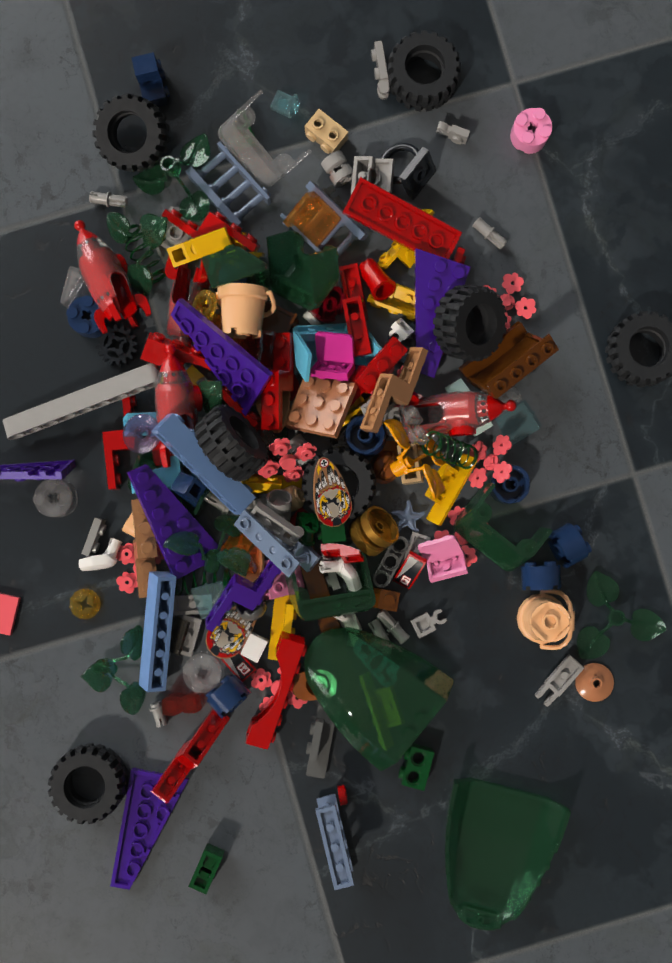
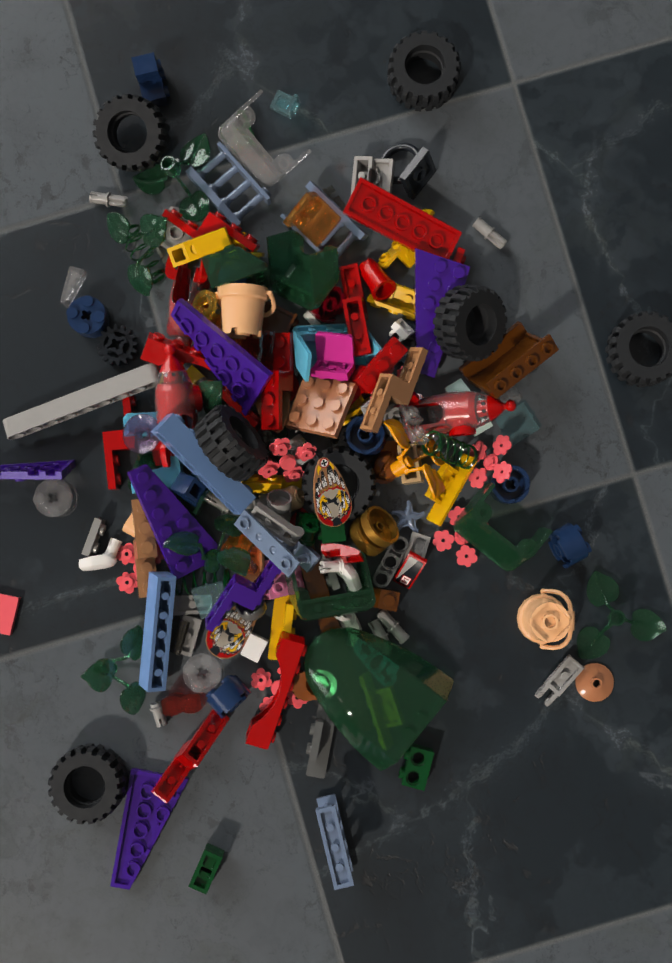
(92, 599): clear yellow gear -> none
(110, 291): piece -> none
(240, 666): slope -> none
(326, 132): tan brick -> none
(336, 166): light grey wheel -> none
(342, 794): red tile -> none
(381, 71): light grey hinge -> none
(425, 624): light grey plate -> none
(444, 558): bright pink bracket -> none
(455, 133): light grey plate -> none
(498, 849): clear green windscreen -> none
(509, 301): coral plant -> none
(531, 130): bright pink brick -> none
(541, 576): dark blue brick -> none

